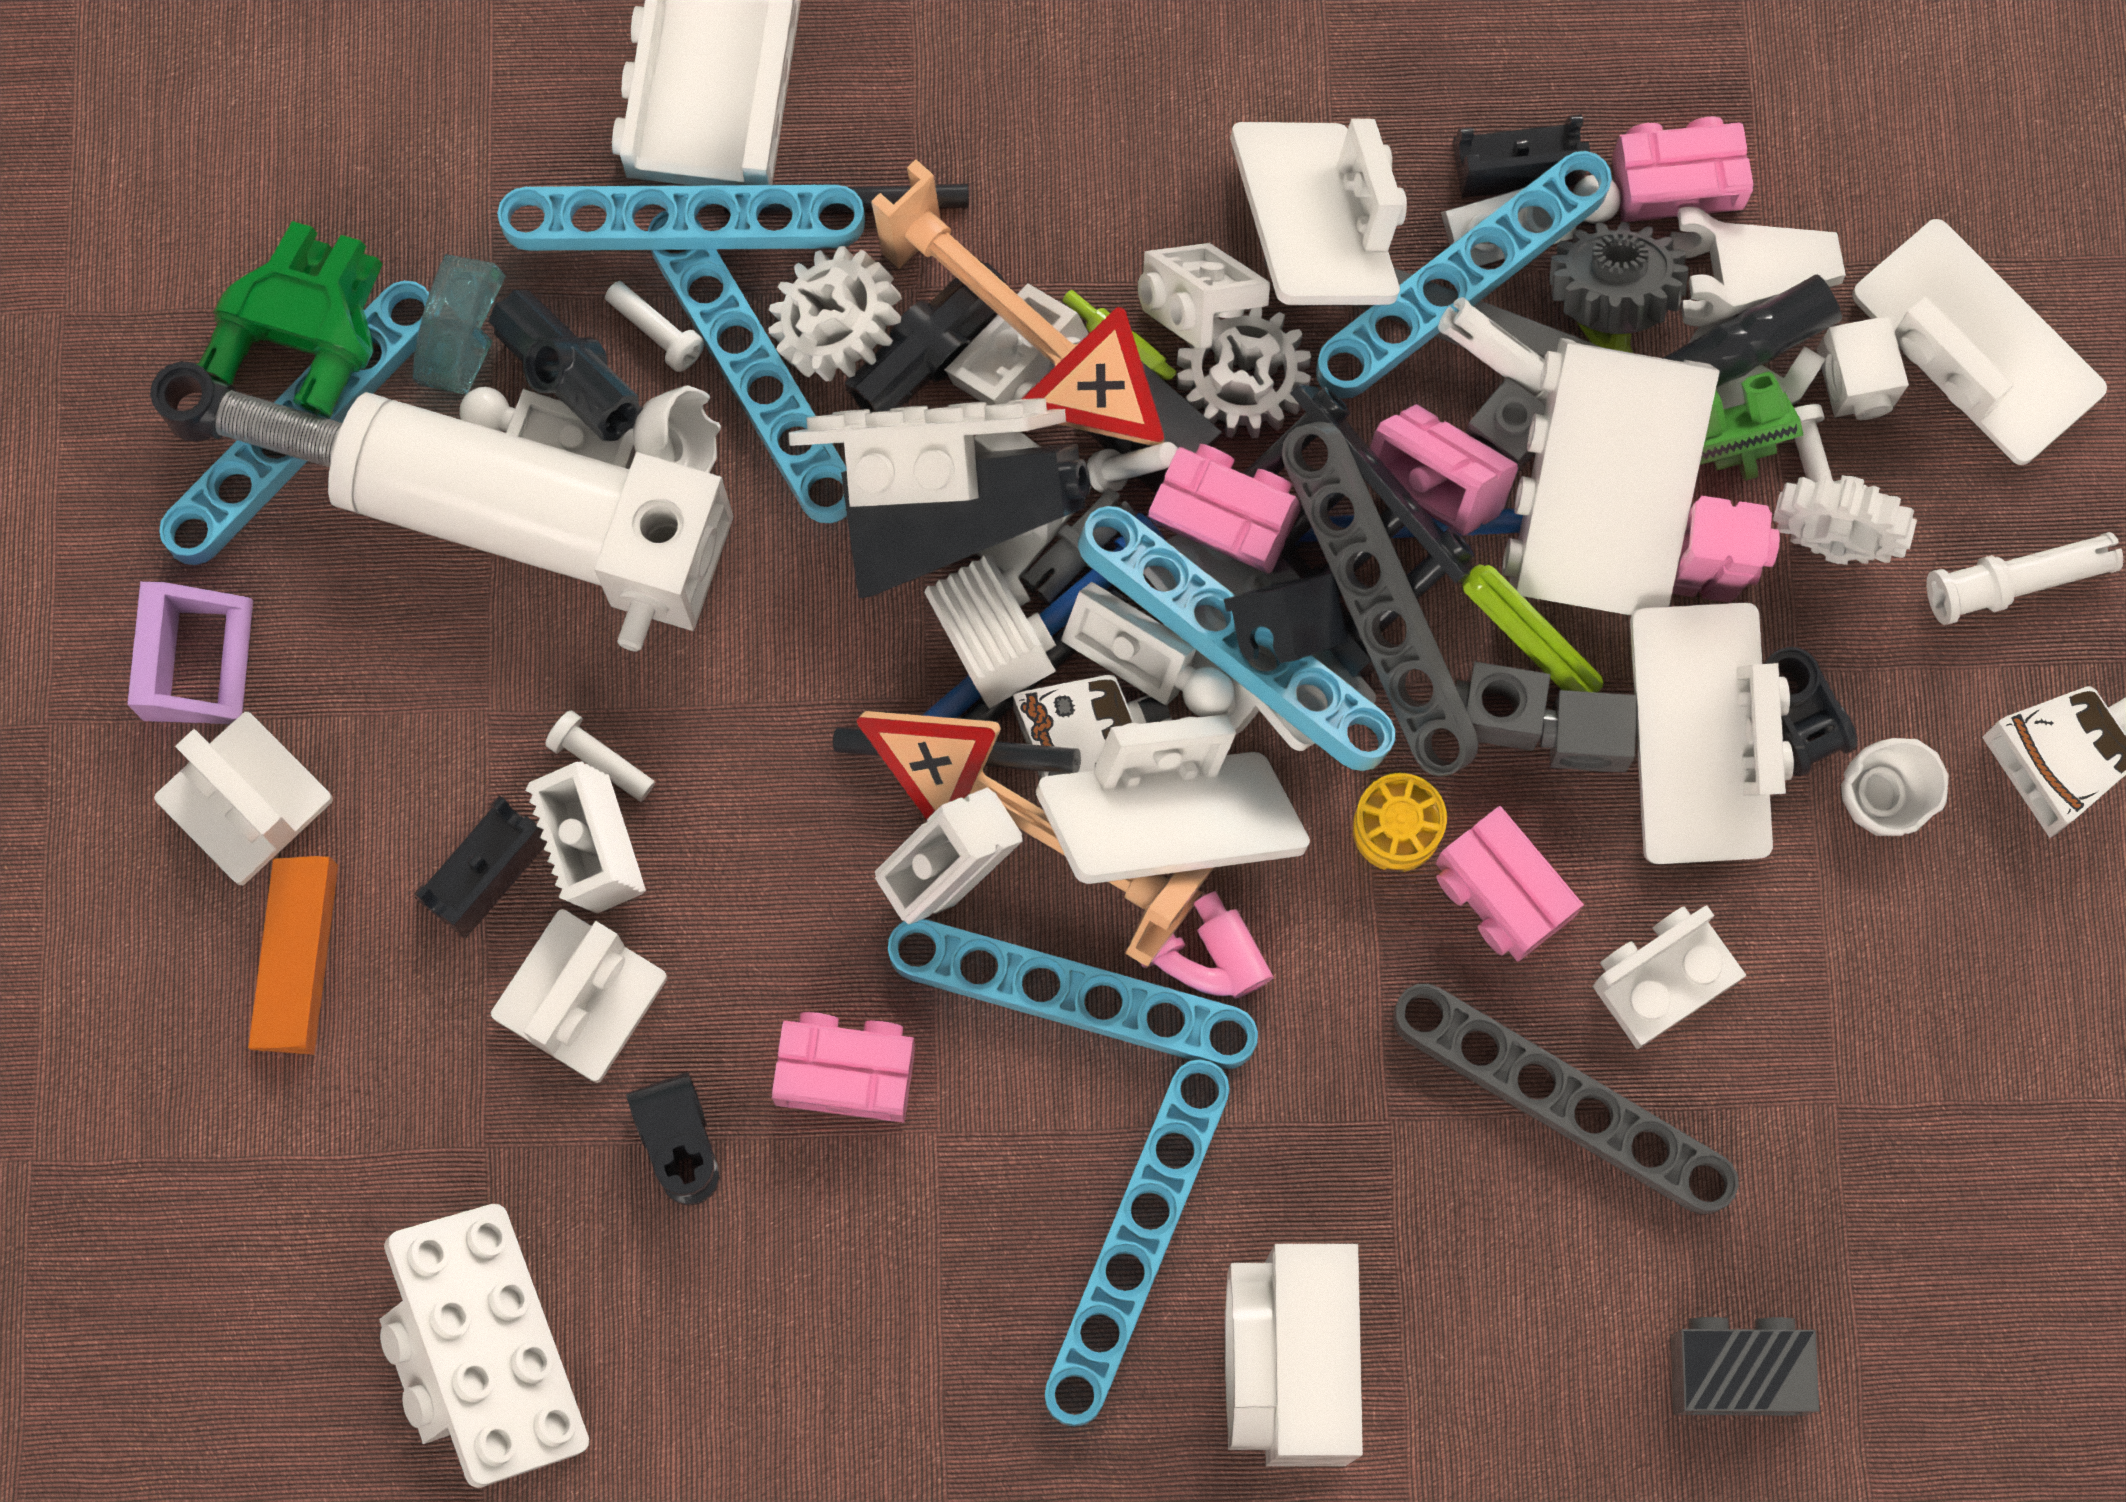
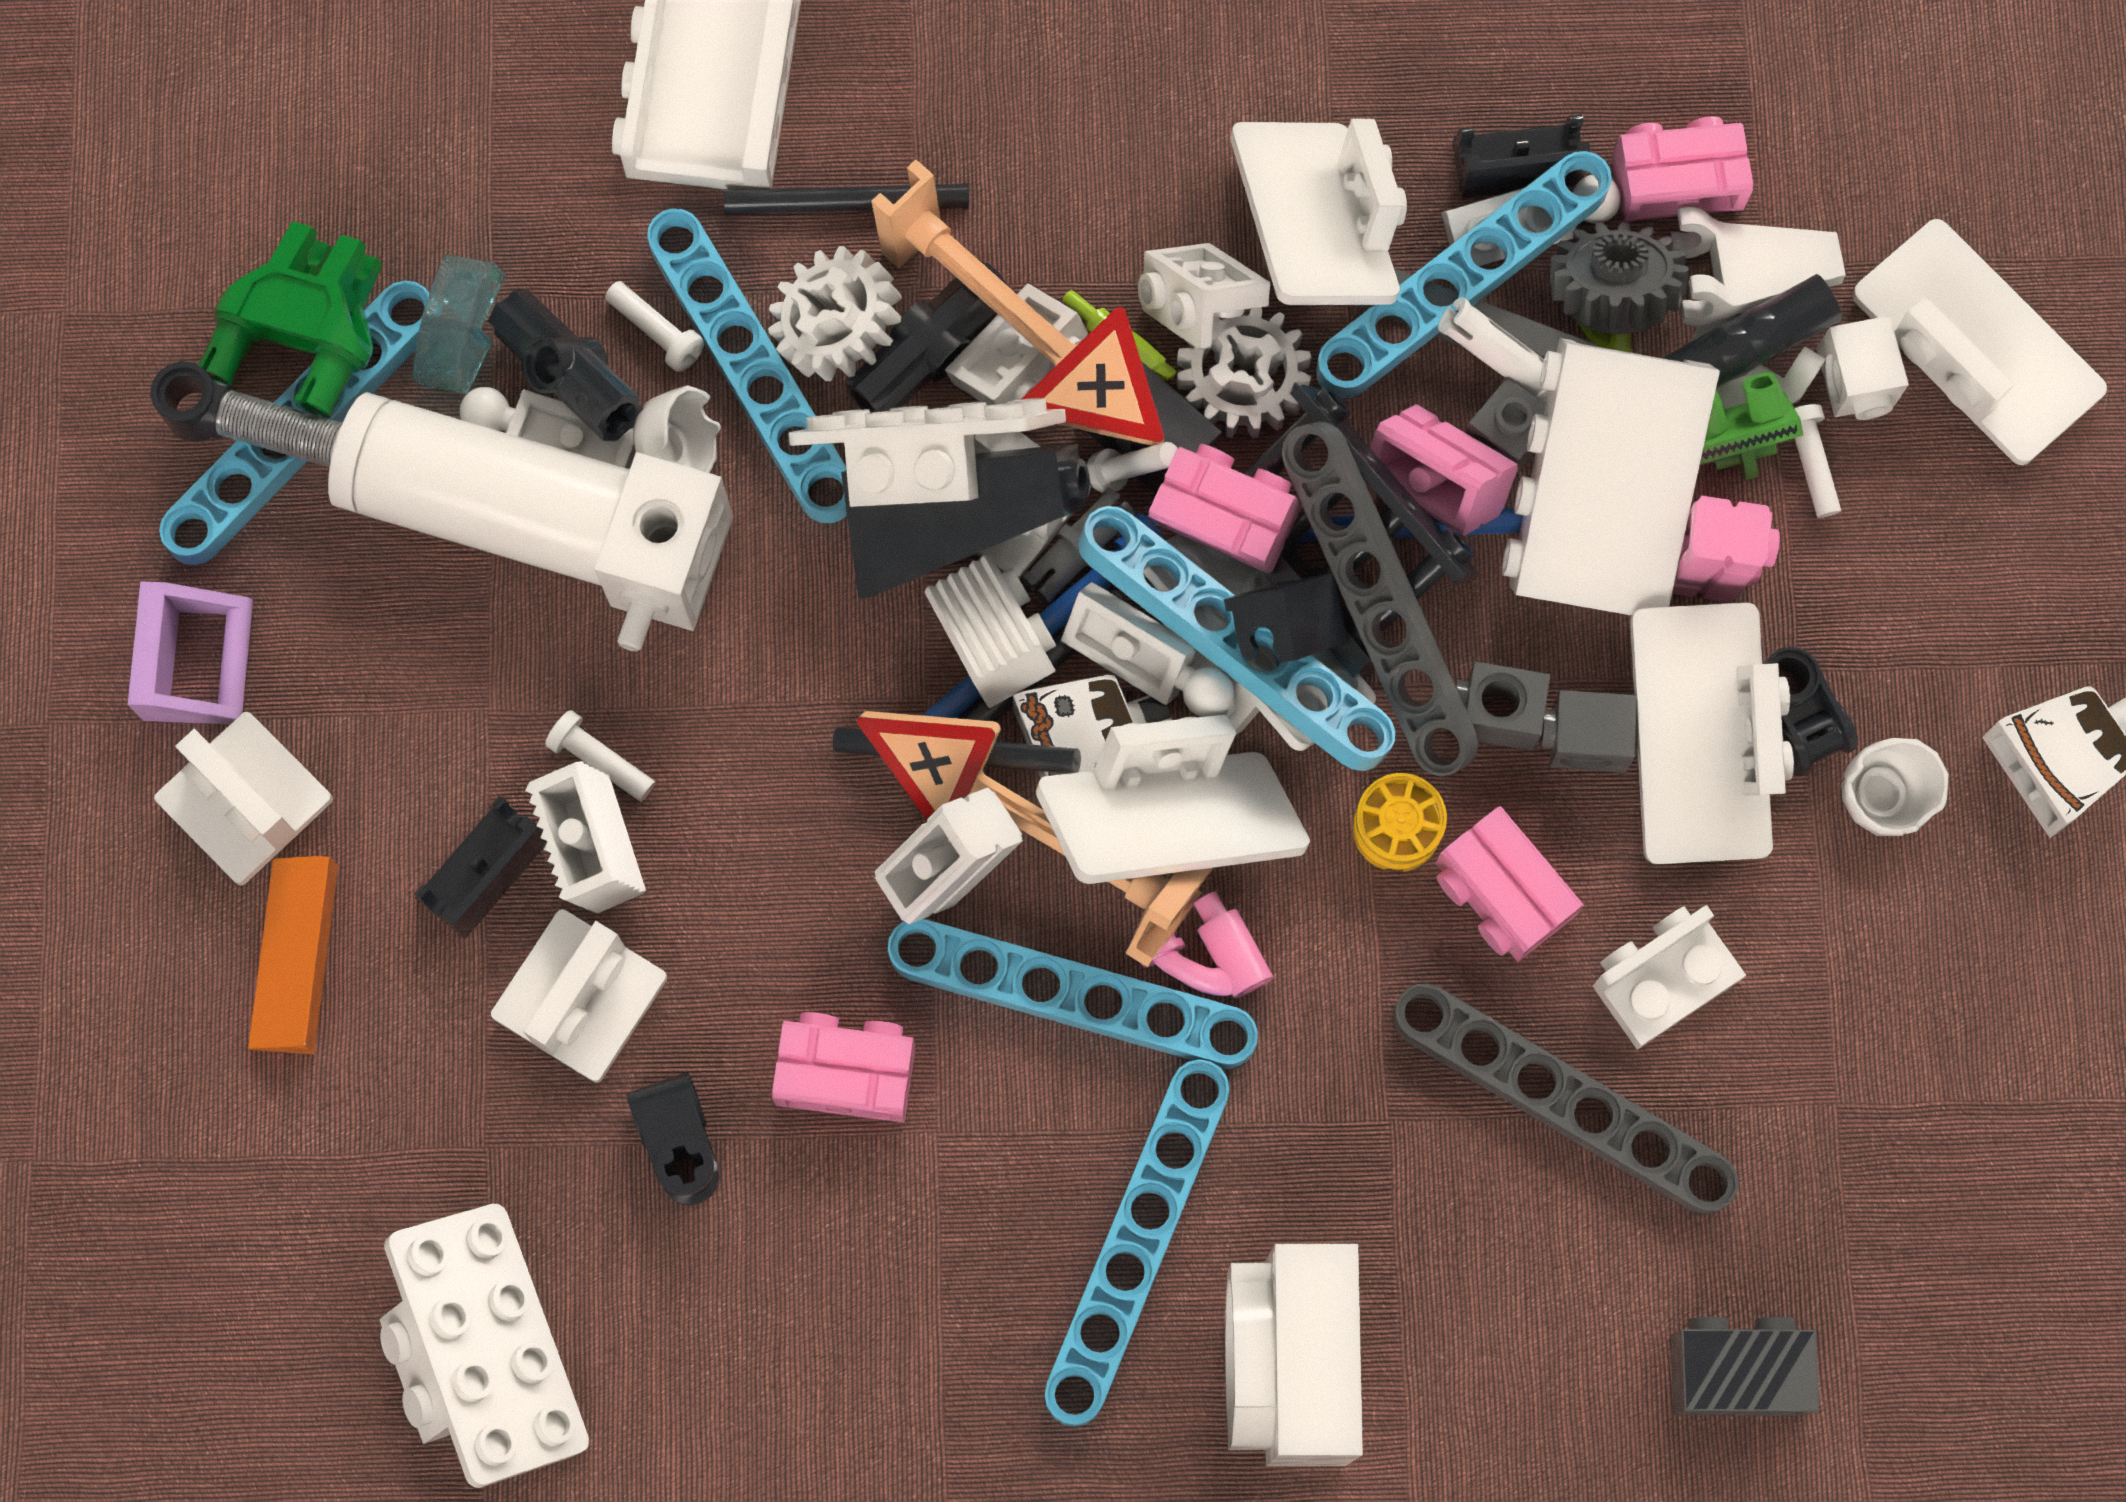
(681, 229): medium azure beam -> none
(1530, 630): lime axle -> none
(1845, 520): white gear -> none
(1996, 582): white pin -> none

